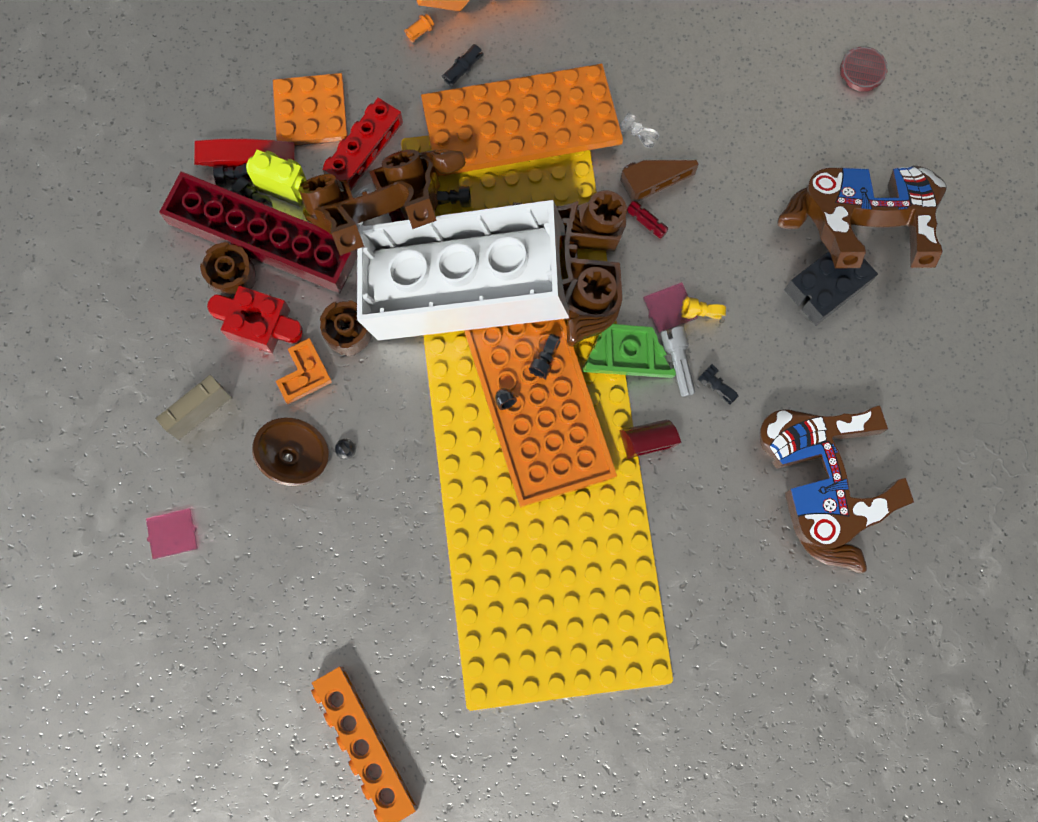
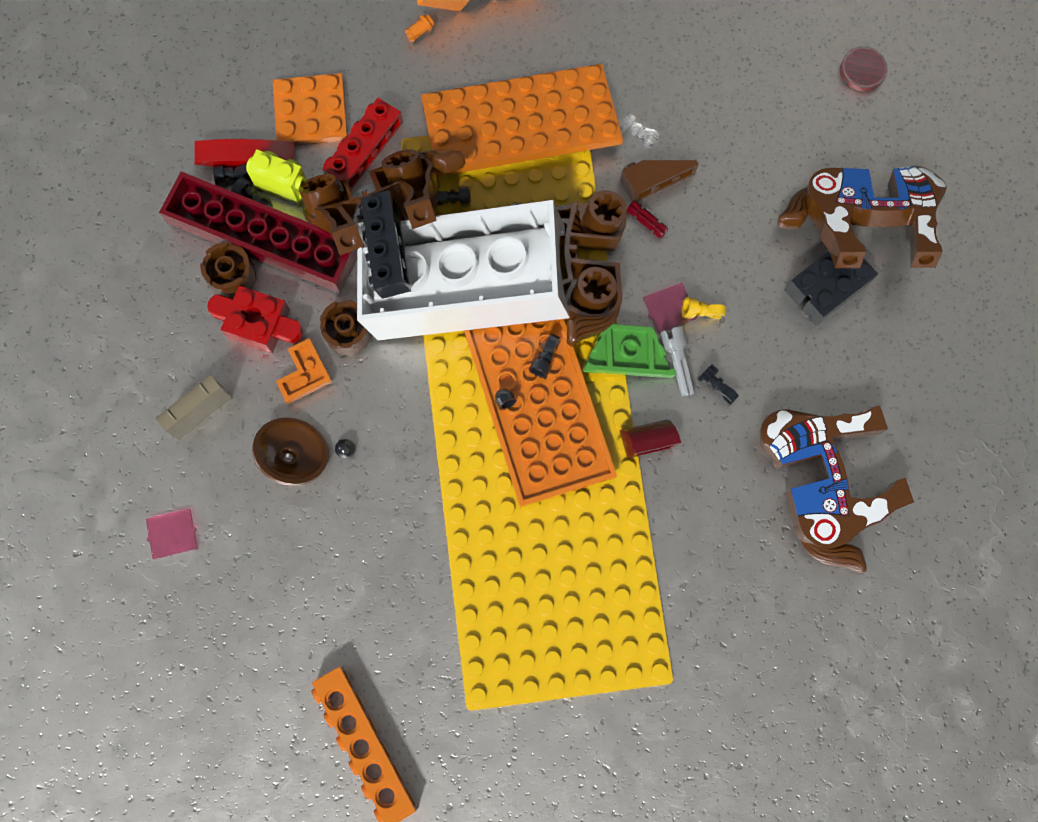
(385, 245): none -> black brick
(462, 65): black pin -> none

